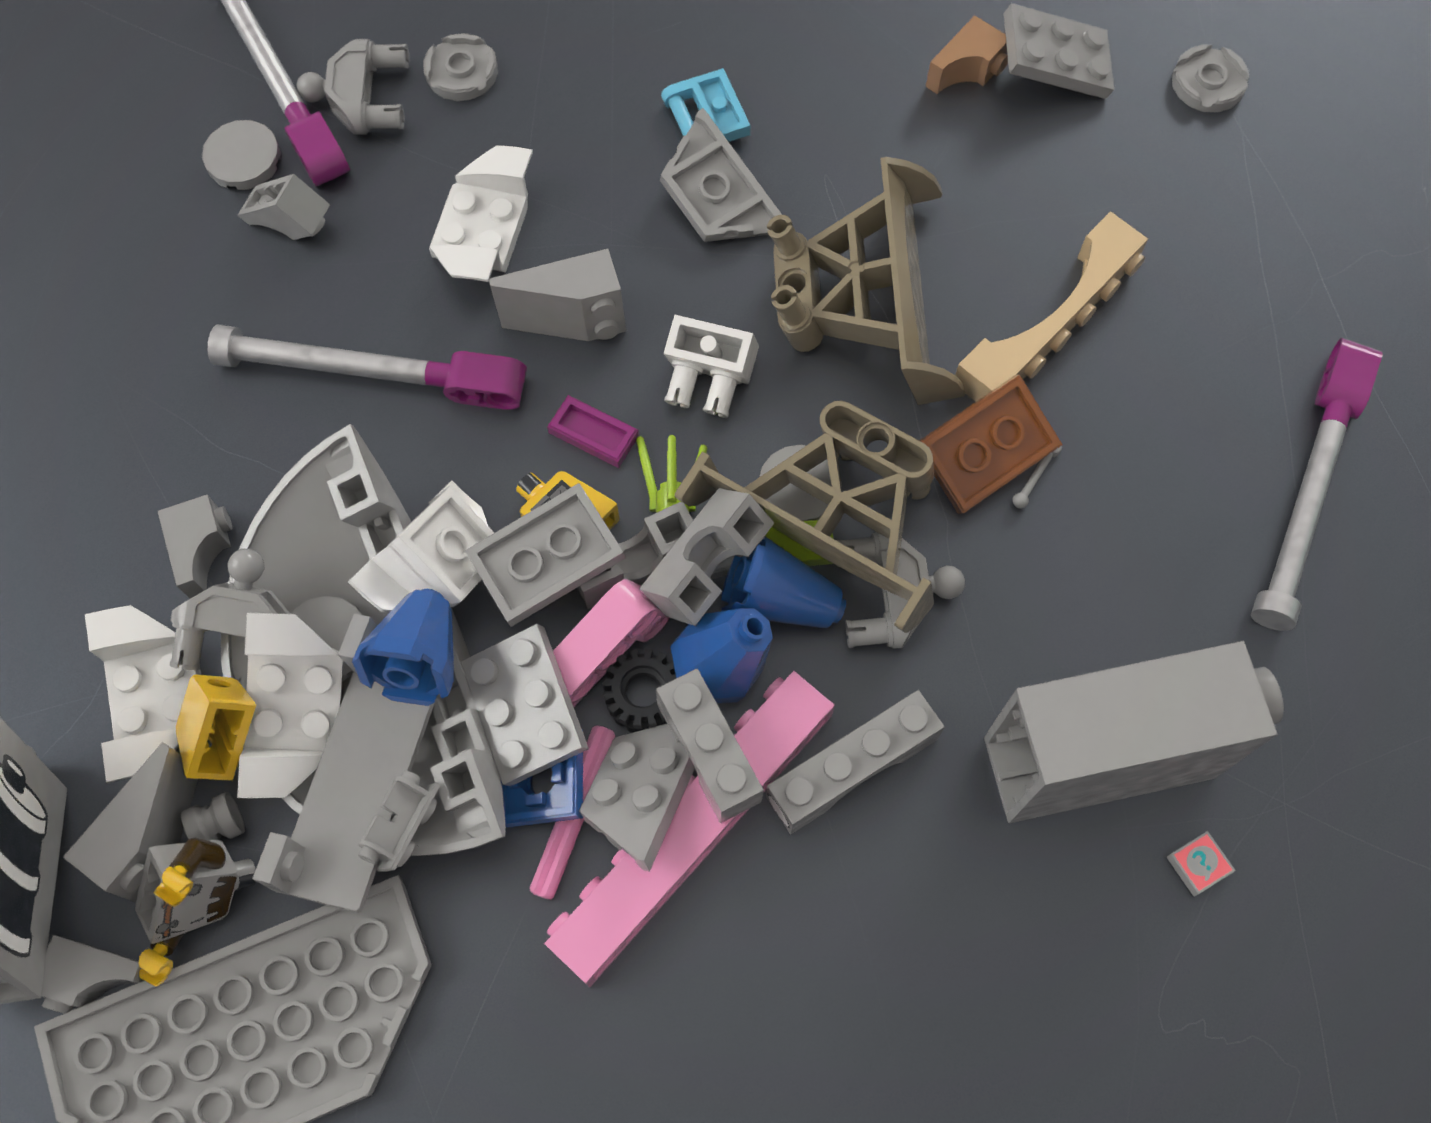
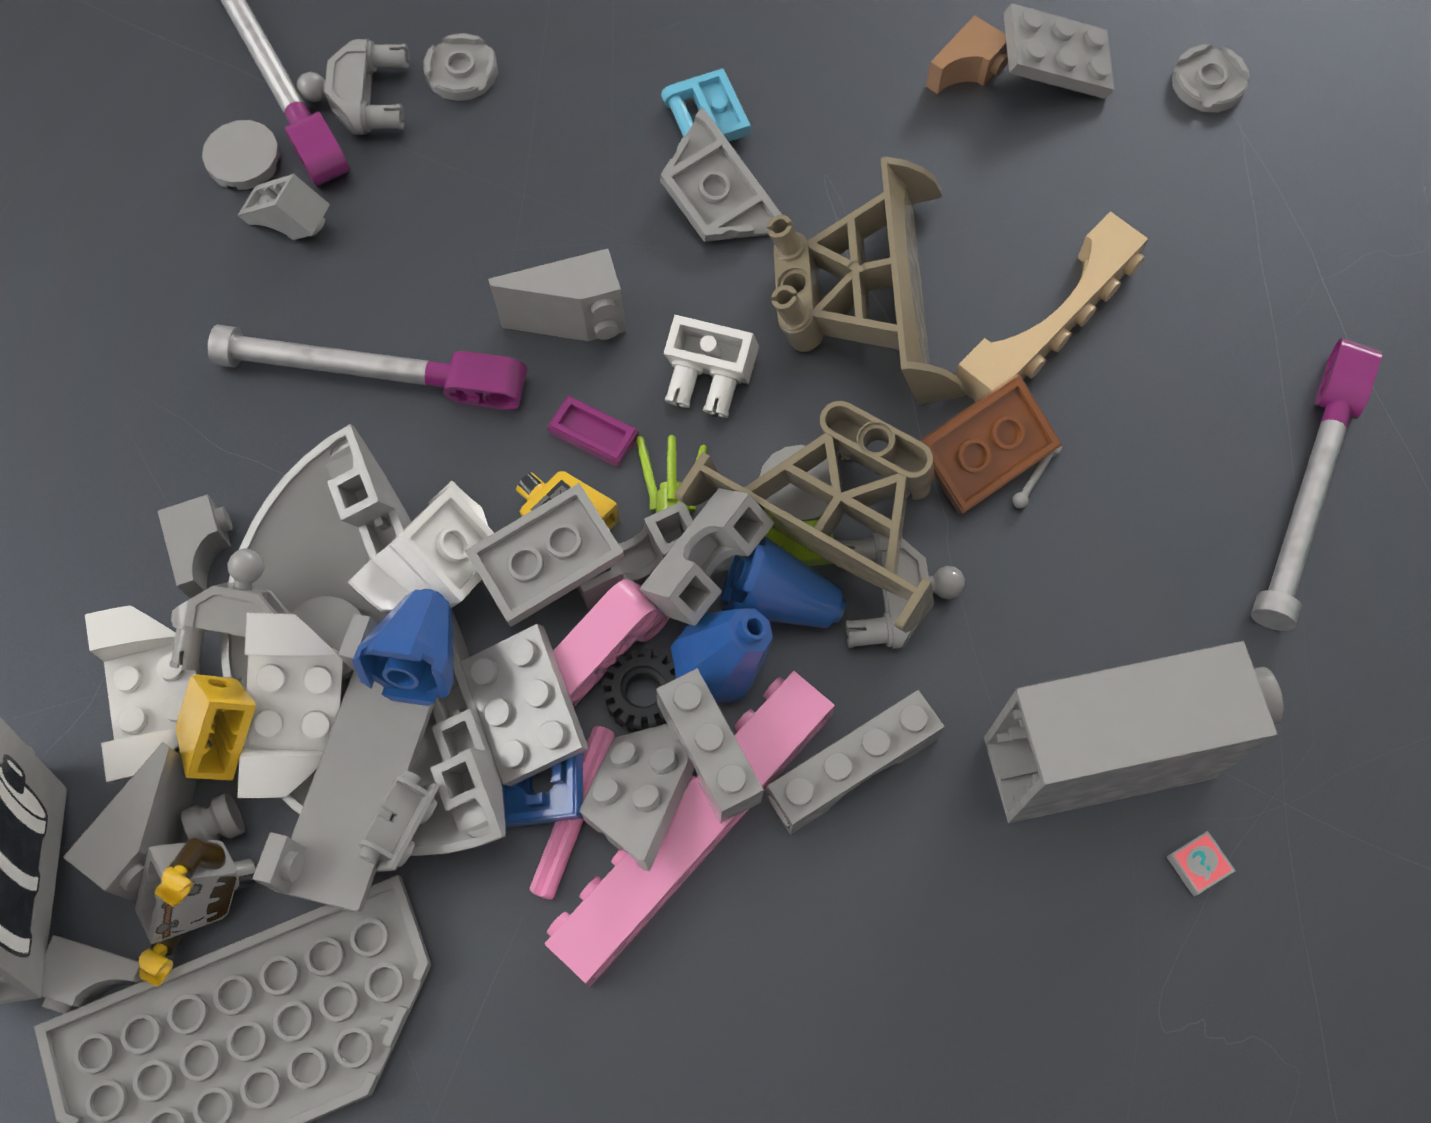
(483, 214): white piece -> none

